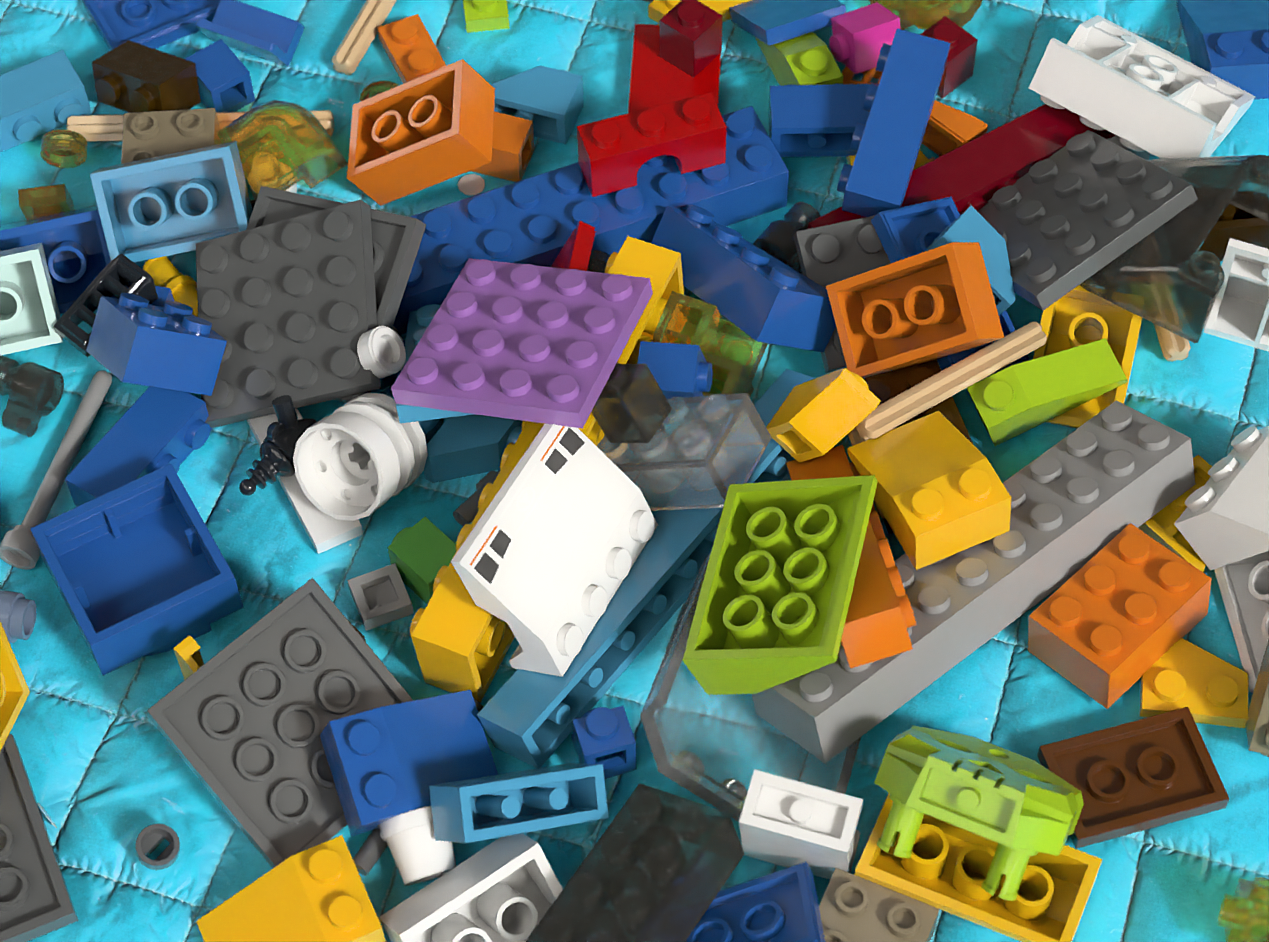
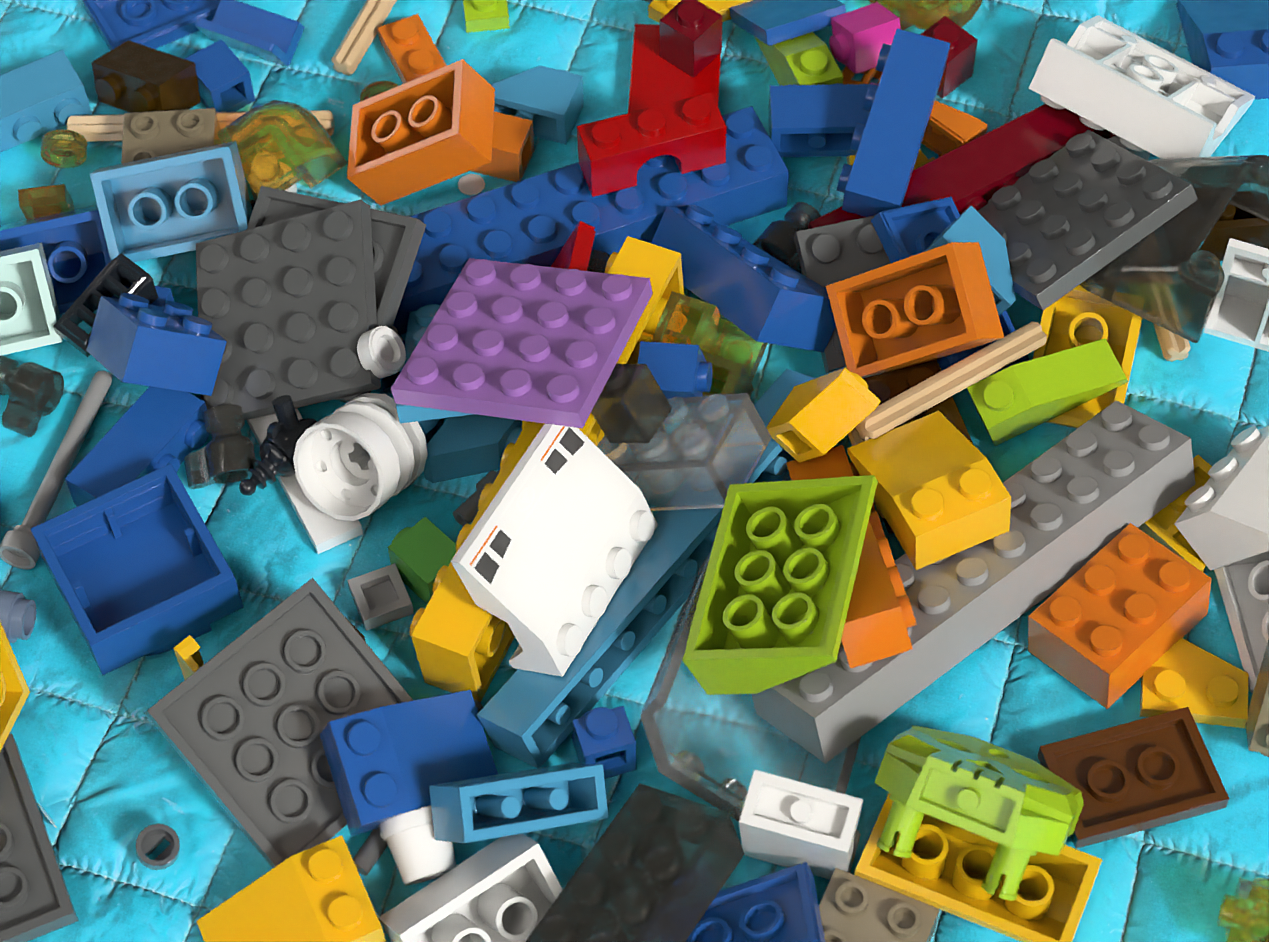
(167, 275): yellow pin -> none
(226, 455): none -> clear smoke piece

